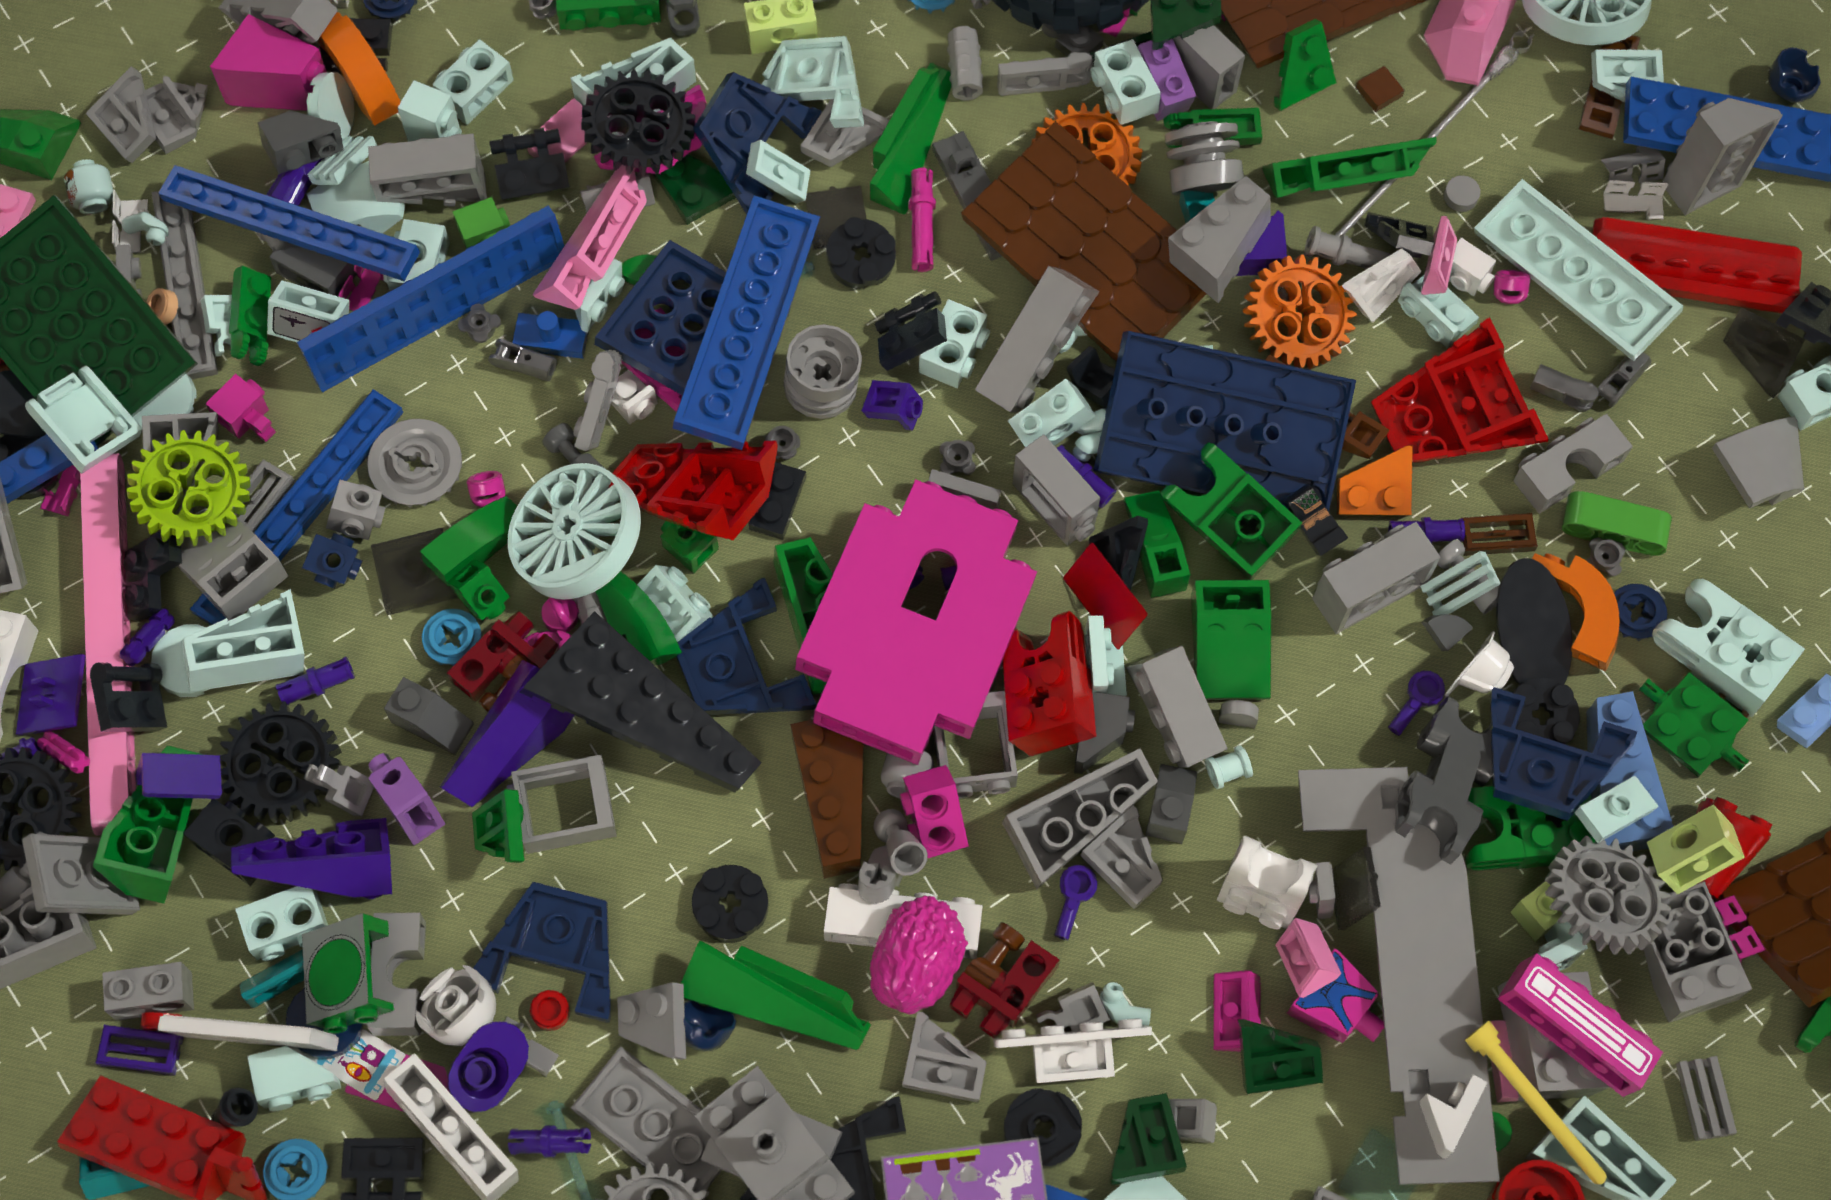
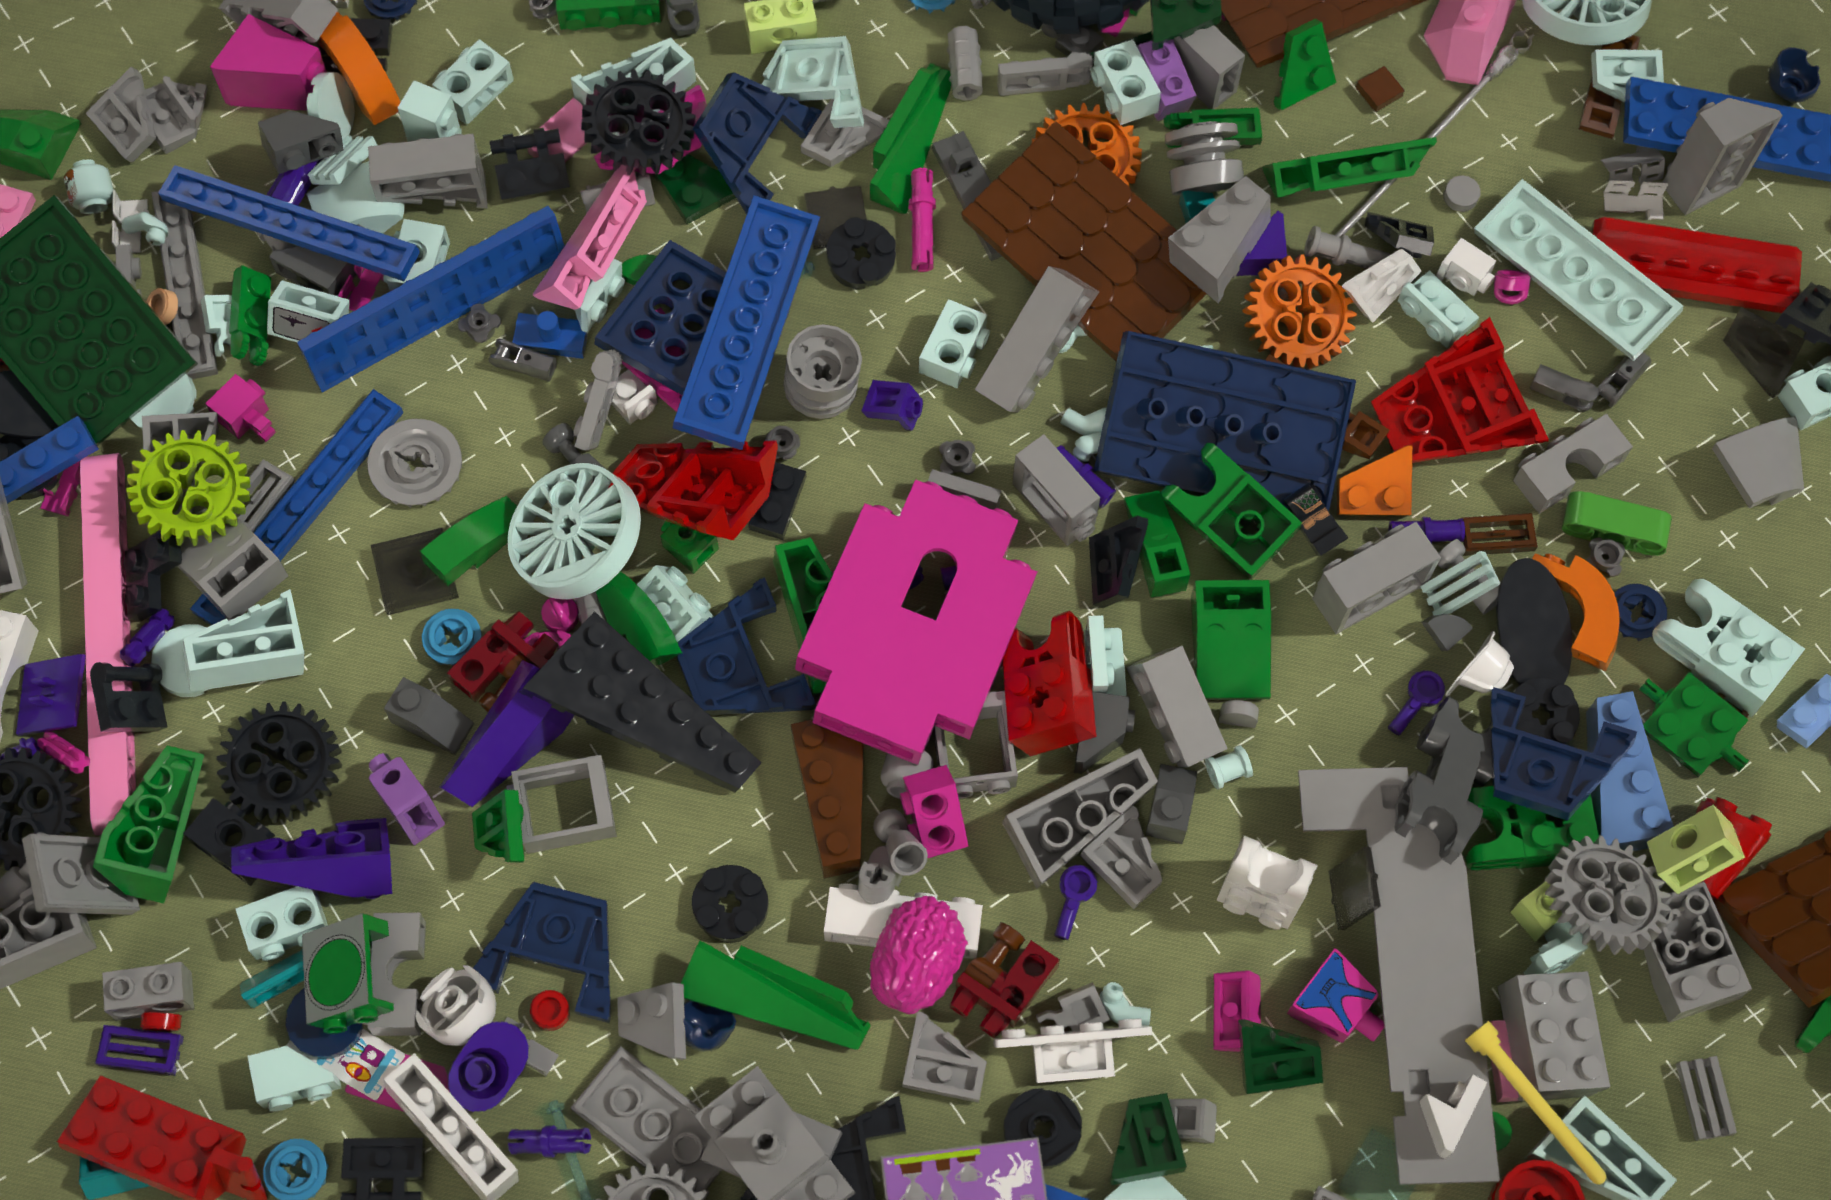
(80, 414): light aqua container -> none
(179, 775): dark purple panel -> none
(236, 1108): black cone -> none
(248, 1032): white tile -> none
(315, 681): dark purple pin -> none
(318, 557): dark blue brick -> none
(346, 787): light grey plate -> none
(355, 510): light grey brick -> none
(470, 585): green brick -> none
(480, 221): bright green brick -> none
(485, 484): dark pink tile -> none
(778, 171): light aqua plate -> none
(914, 337): black plate -> none
(1053, 414): light aqua brick -> none
(1091, 376): black bracket -> none
(1105, 594): red sticker -> none
(1307, 957): bright pink slope -> none
(1322, 890): light grey plate -> none
(1441, 259): bright pink slope -> none
(1580, 1025): dark pink brick -> none
(1616, 809): light aqua plate -> none
(1740, 937): dark pink piece -> none

